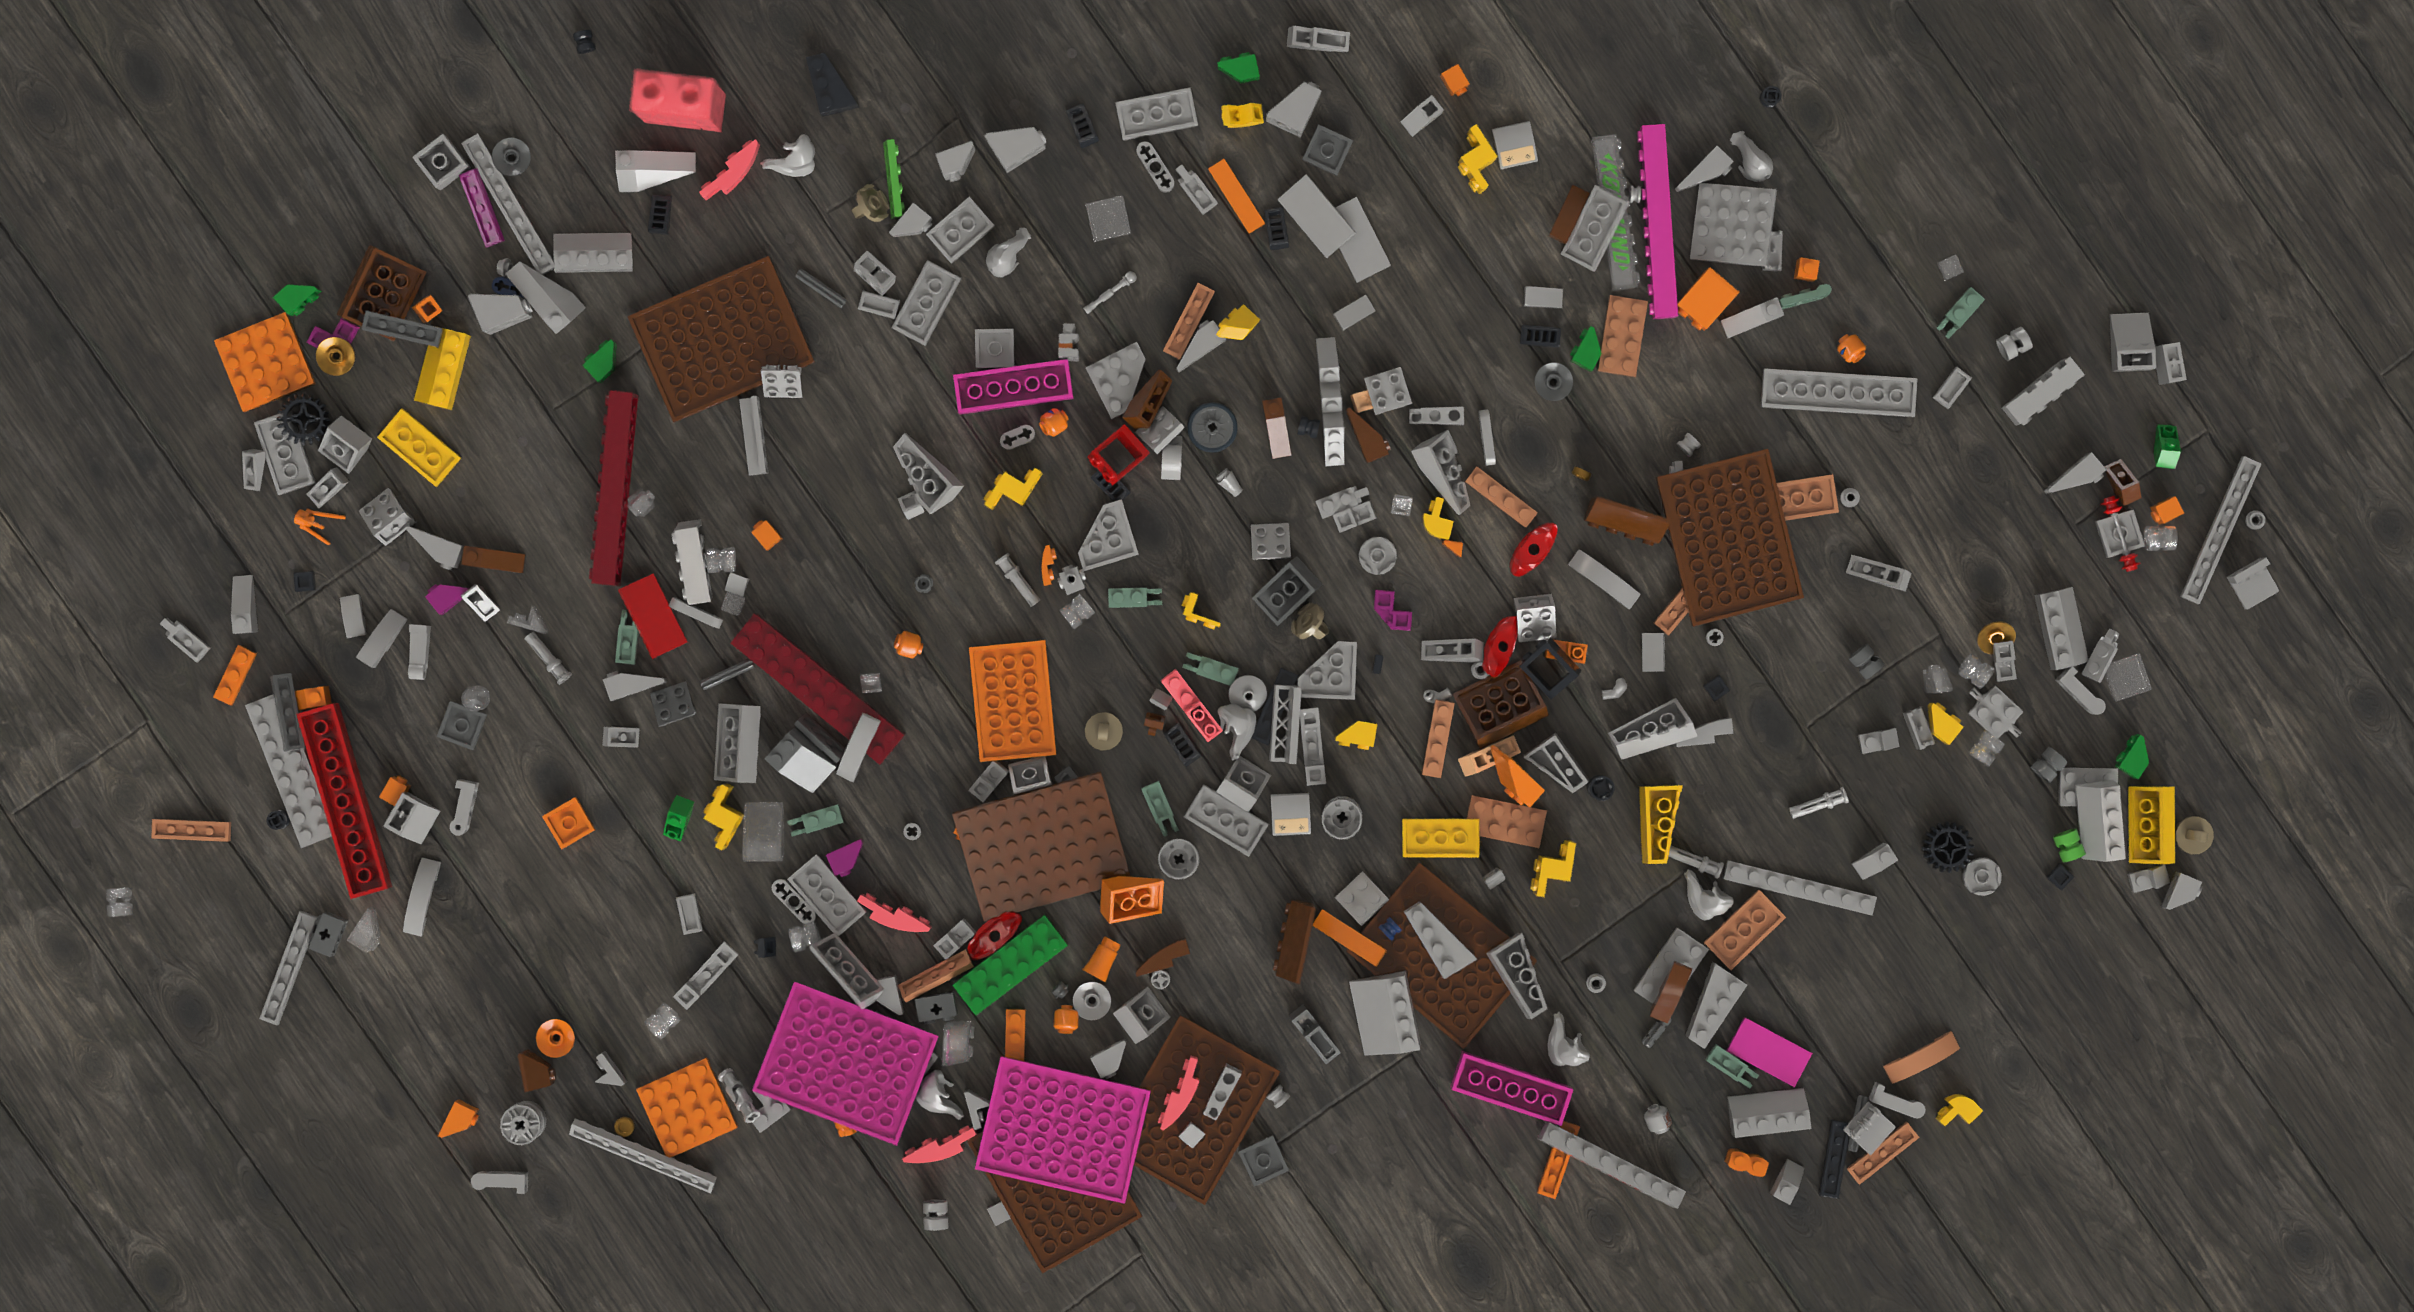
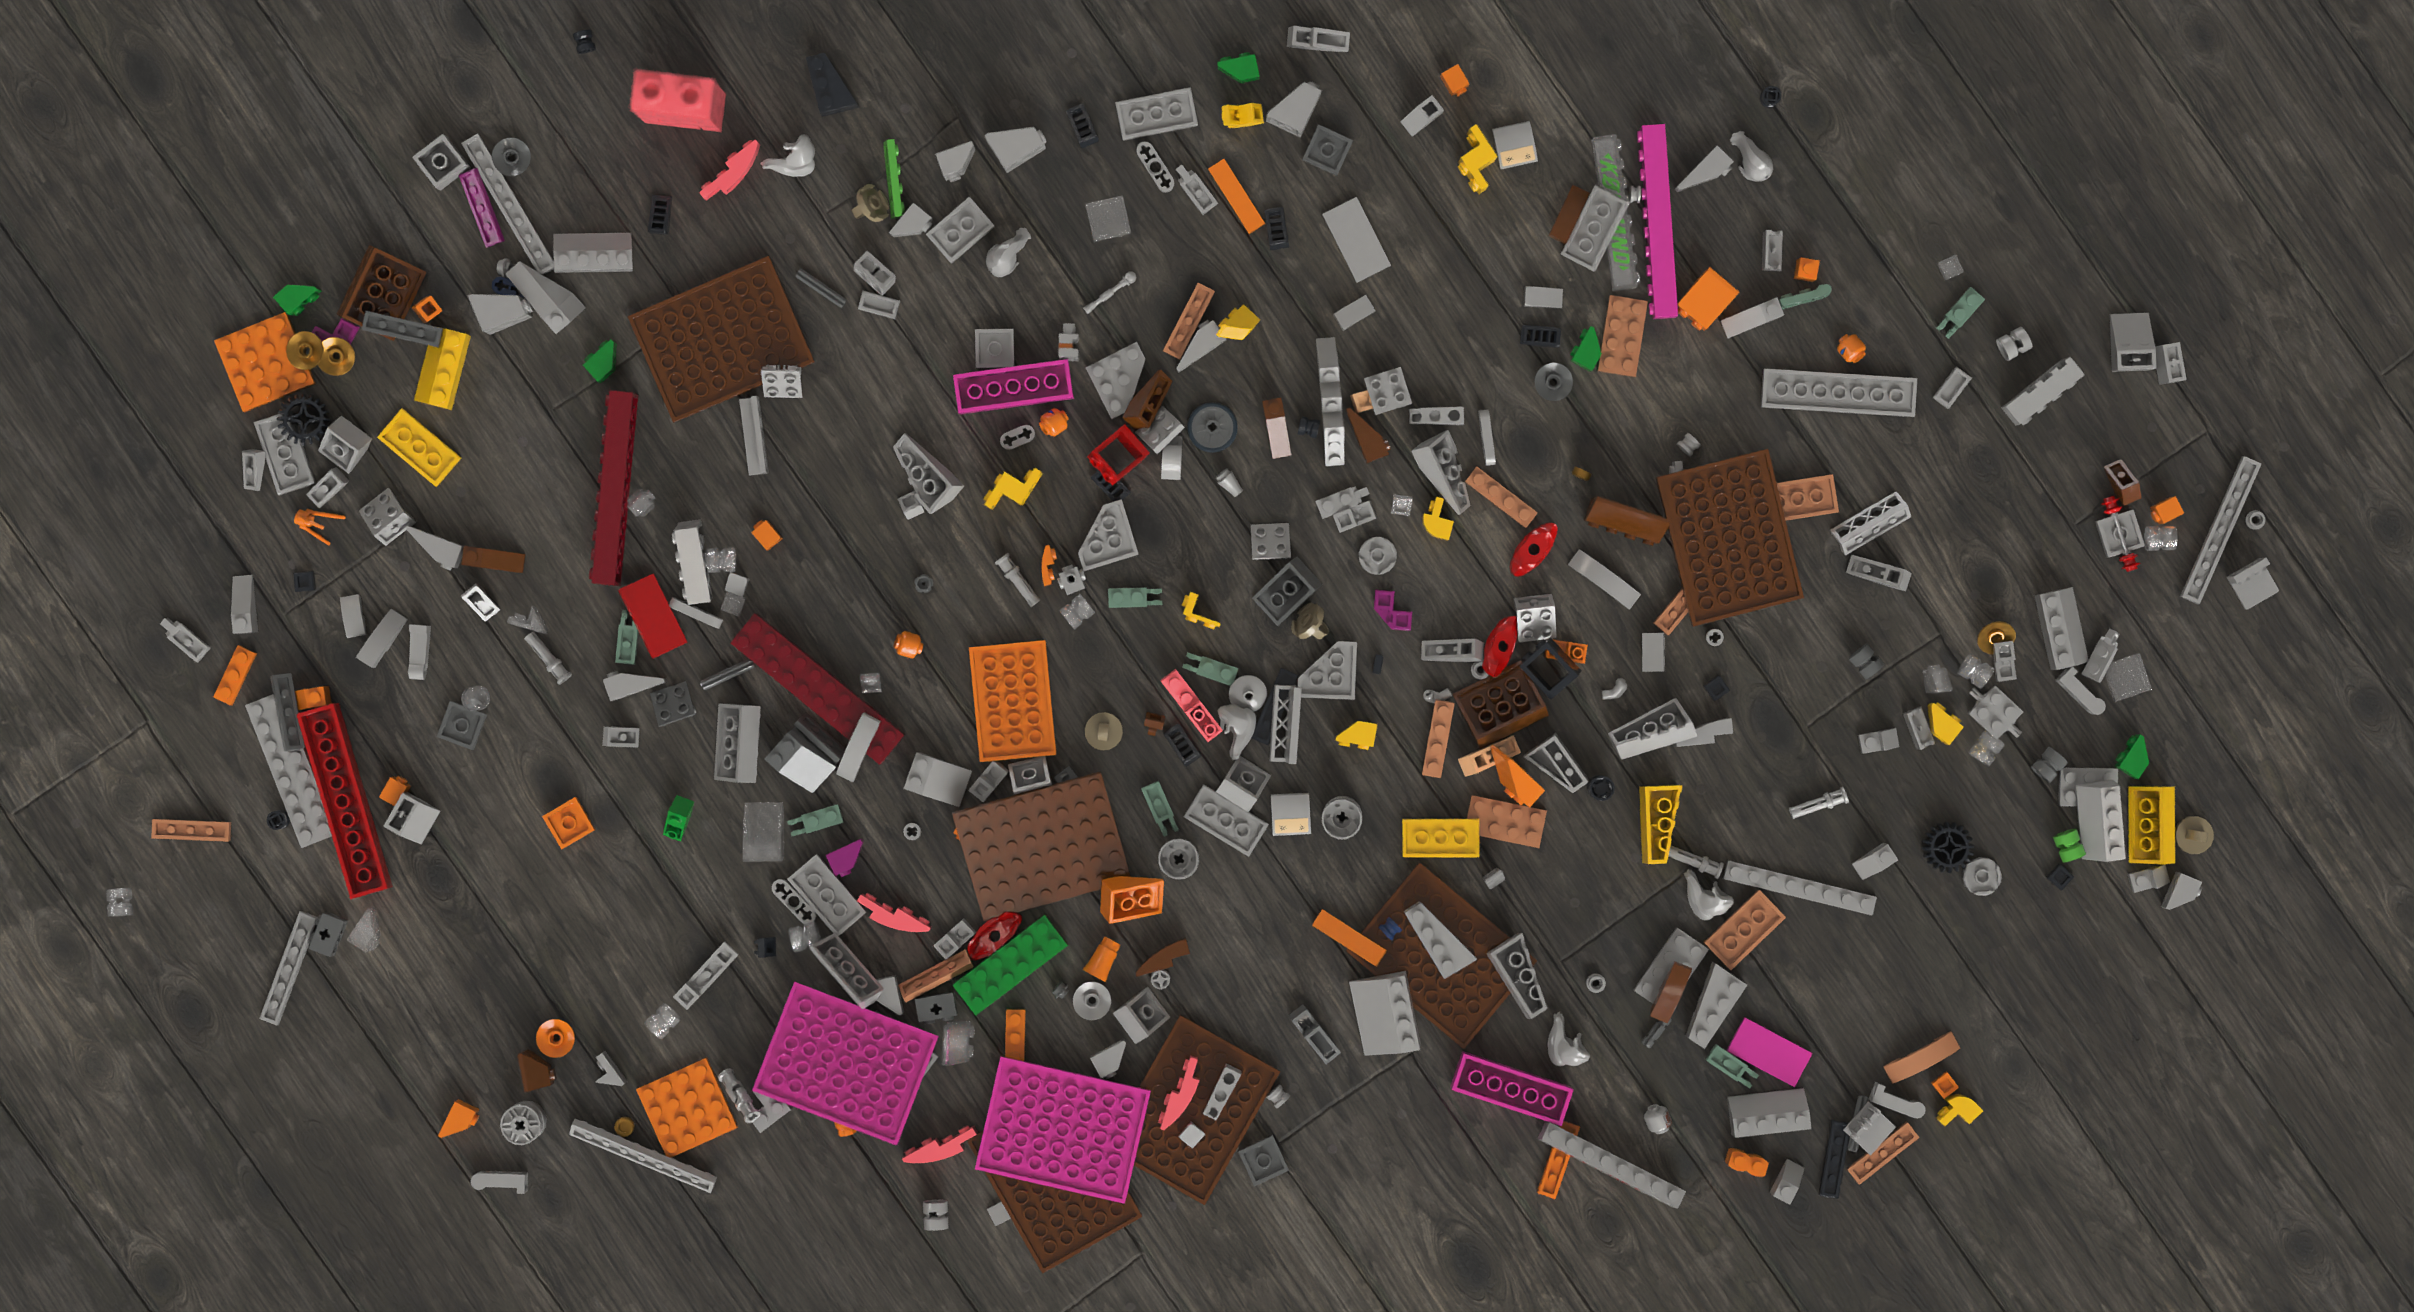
(297, 348): none -> pearl gold dish
(420, 896): light grey slope -> none
(444, 597): magenta slope -> none
(464, 807): light grey leg -> none
(651, 168): light grey wedge -> none
(689, 913): light grey tile -> none
(723, 816): yellow bracket -> none
(926, 303): light grey tile -> none
(933, 1098): light grey piece -> none
(937, 779): none -> light grey slope
(974, 1103): light grey slope -> none
(1066, 1019): orange head -> none
(1161, 699): light grey slope -> none
(1294, 941): reddish brown slope -> none
(1312, 746): light grey slope -> none
(1316, 216): light grey tile -> none
(1362, 898): light grey plate -> none
(1454, 546): orange slope -> none
(1553, 868): yellow bracket -> none
(1733, 224): light grey plate -> none
(1843, 497): light grey plate -> none
(1874, 525): none -> light grey fence
(1944, 1085): none -> orange plate
(2082, 472): light grey slope -> none
(2166, 446): green slope -> none

